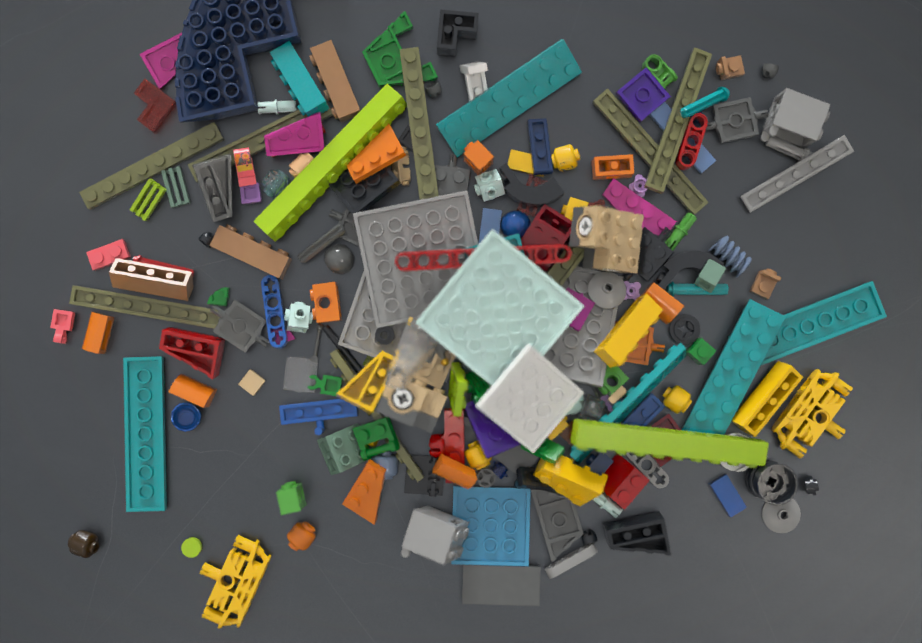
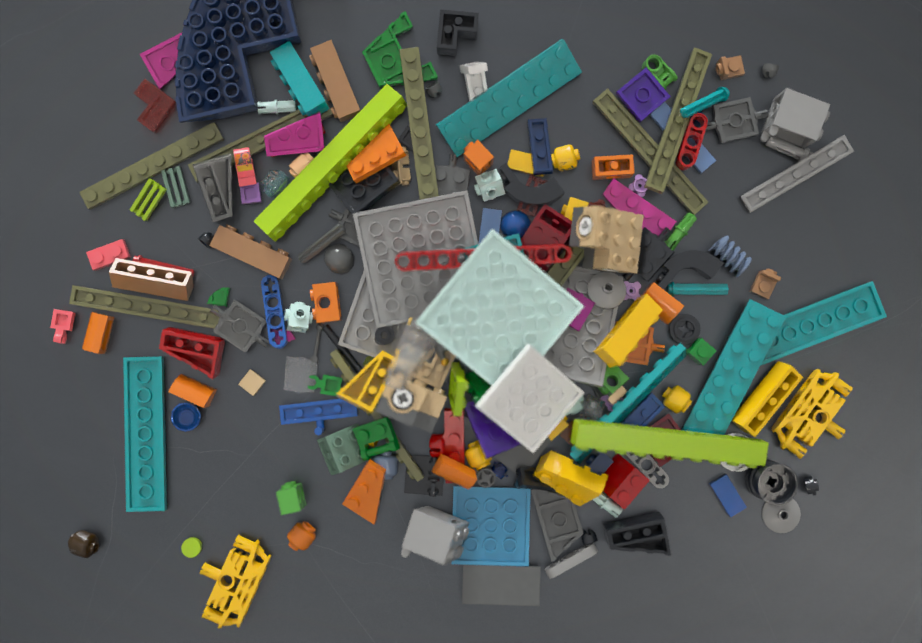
(548, 451): green plate -> none
(710, 275): sand green panel -> none

